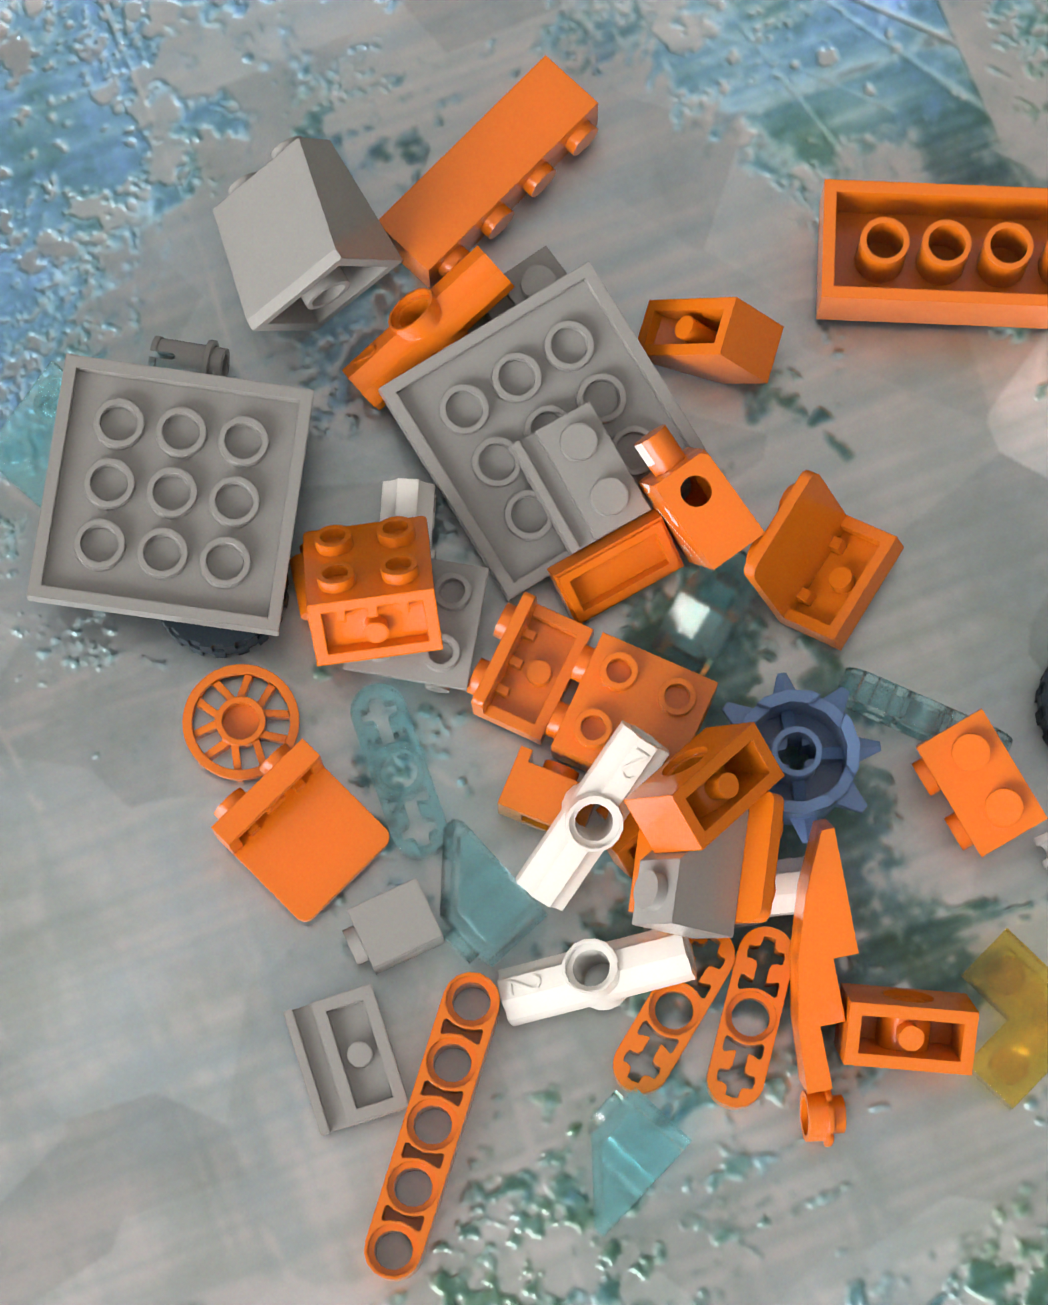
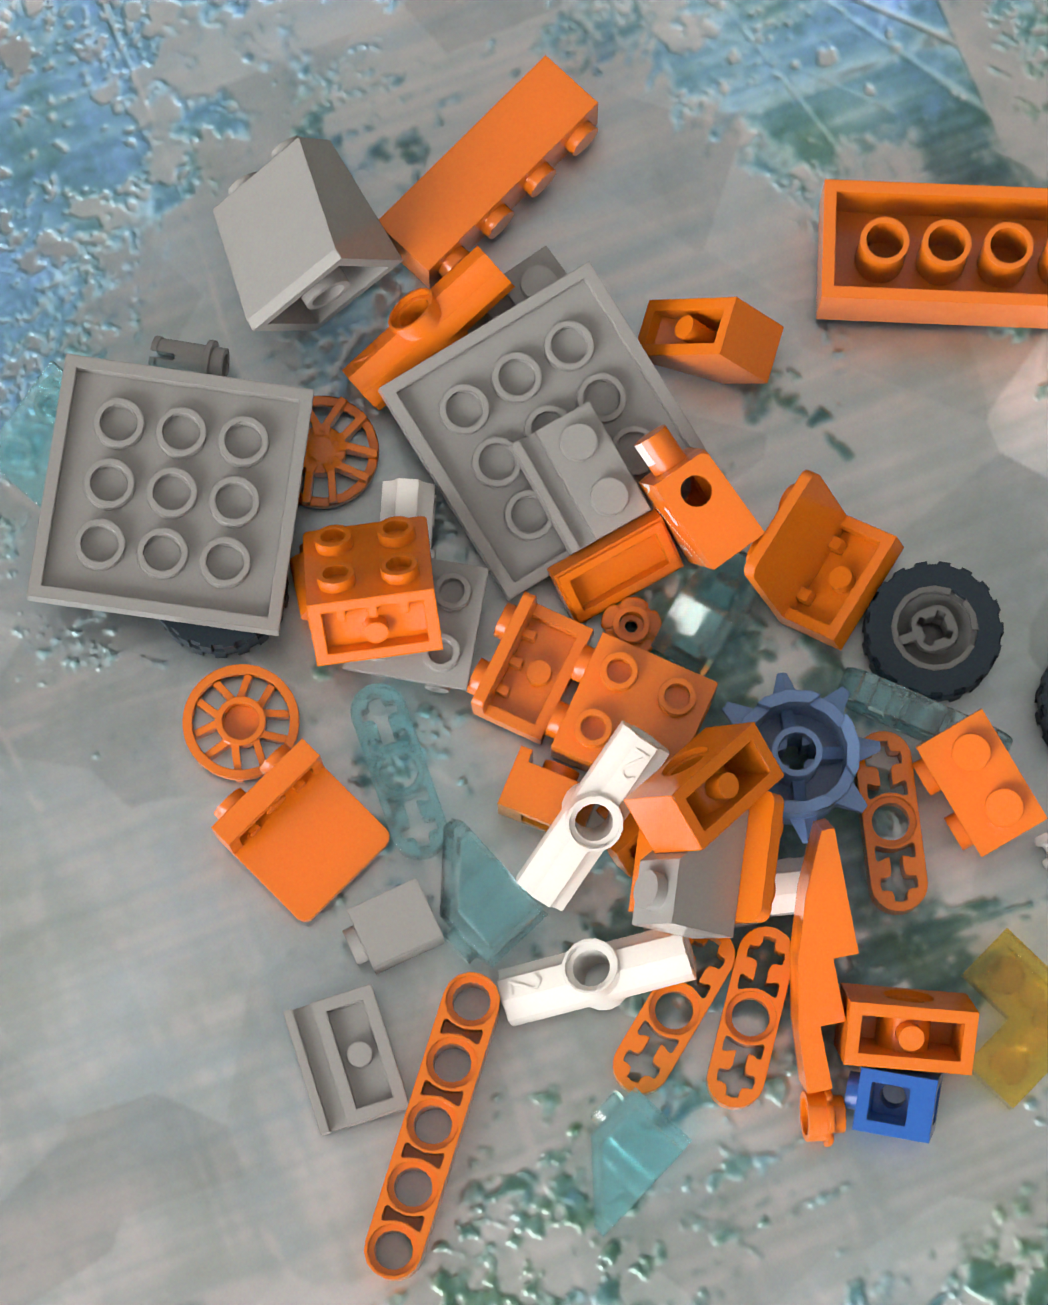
(328, 451): none -> orange wheel
(632, 610): none -> orange plate
(910, 867): none -> orange beam
(910, 1119): none -> brick
(933, 631): none -> black wheel

